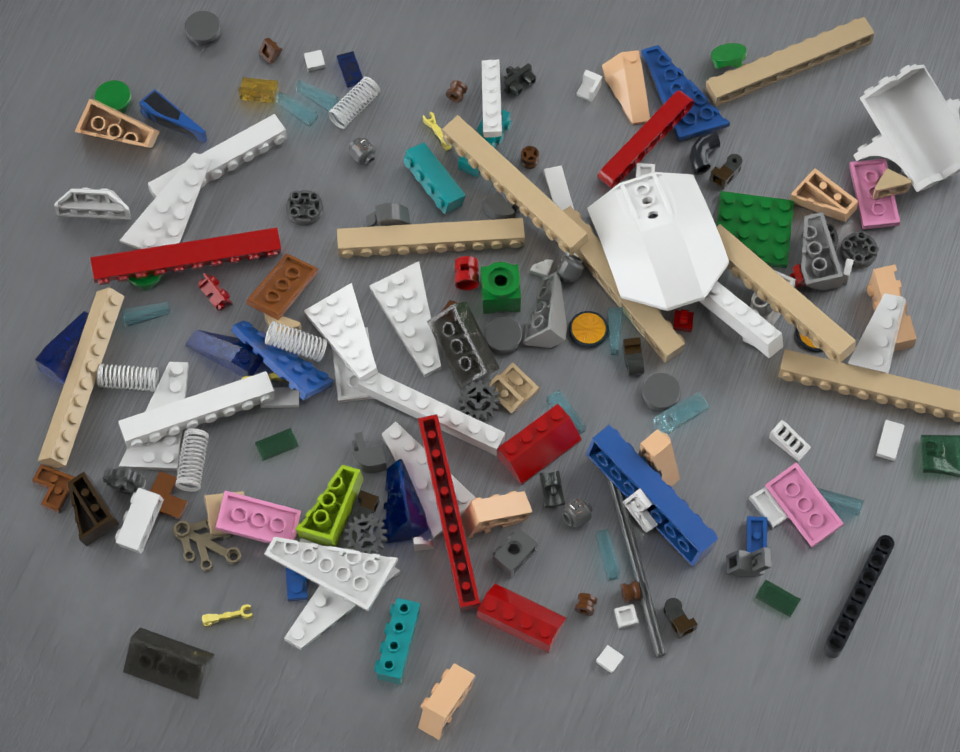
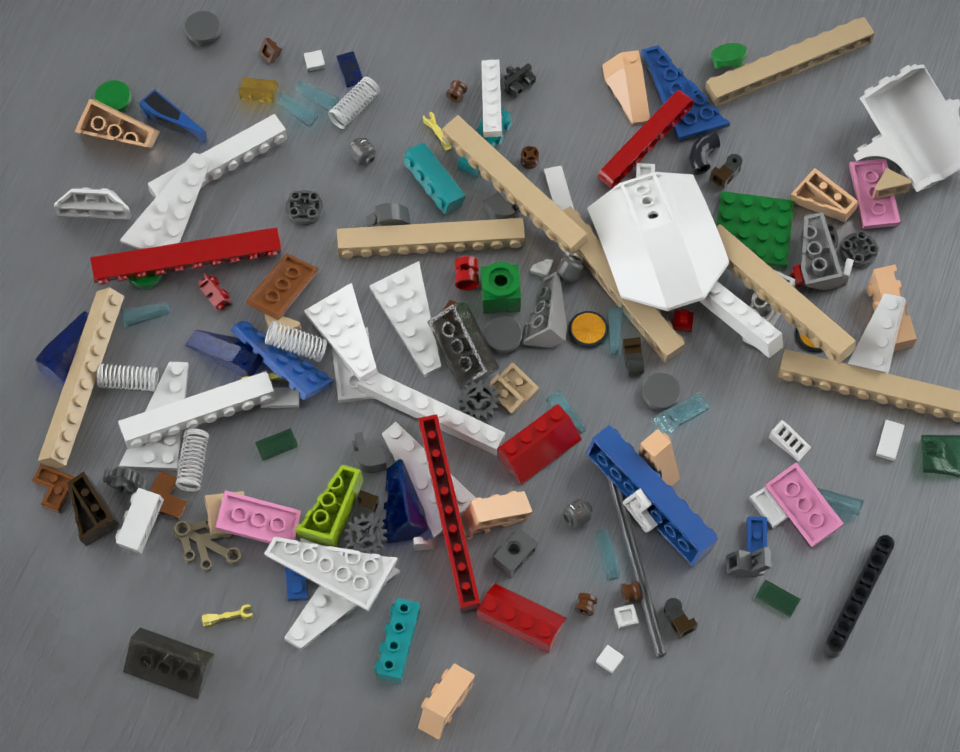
(552, 489): pearl dark grey hips -> none
(590, 86): white panel -> none

